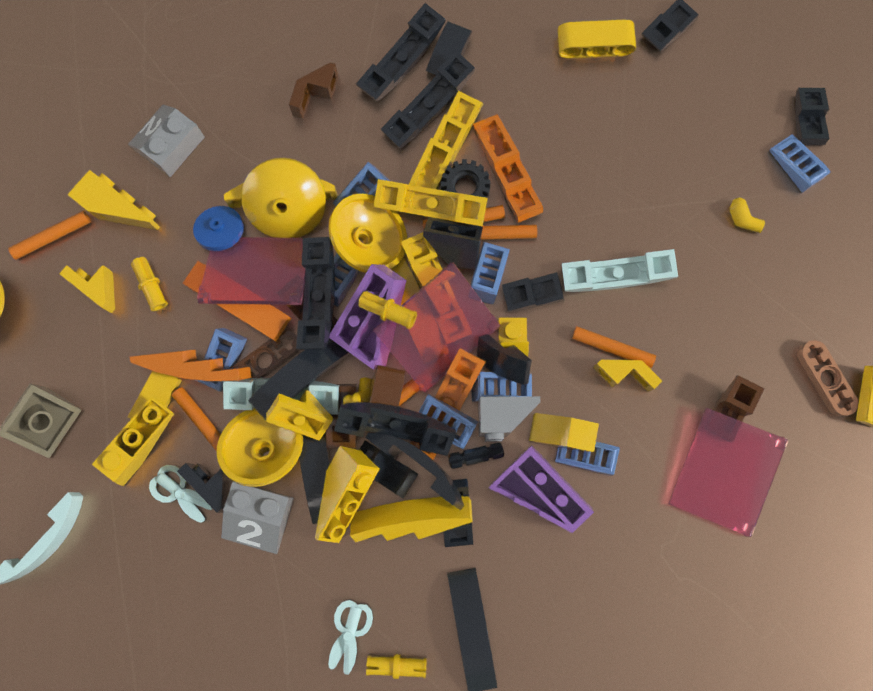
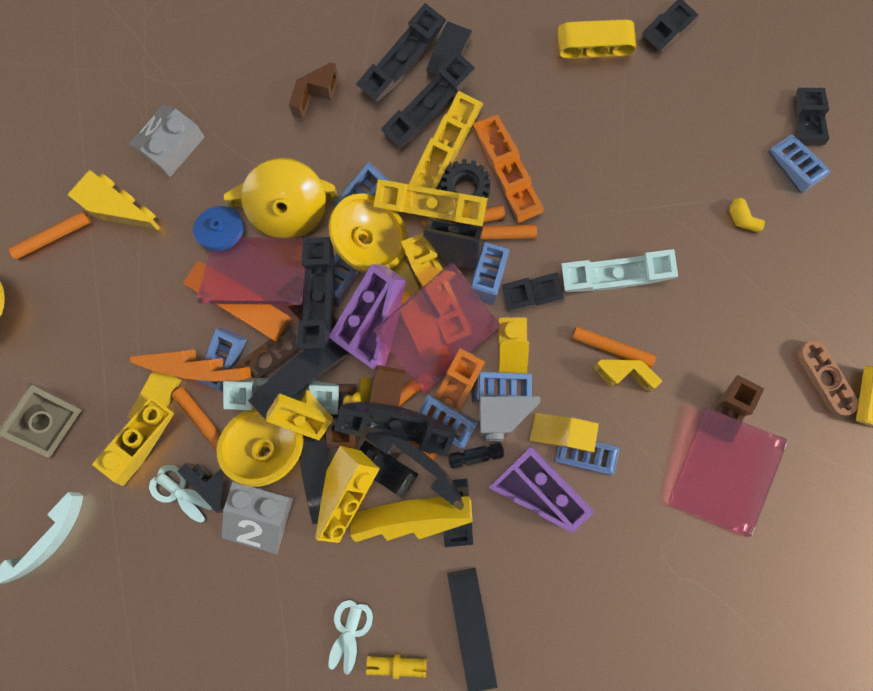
(96, 287): yellow slope -> none
(148, 284): yellow axle -> none
(387, 309): yellow axle -> none
(506, 362): black slope -> none

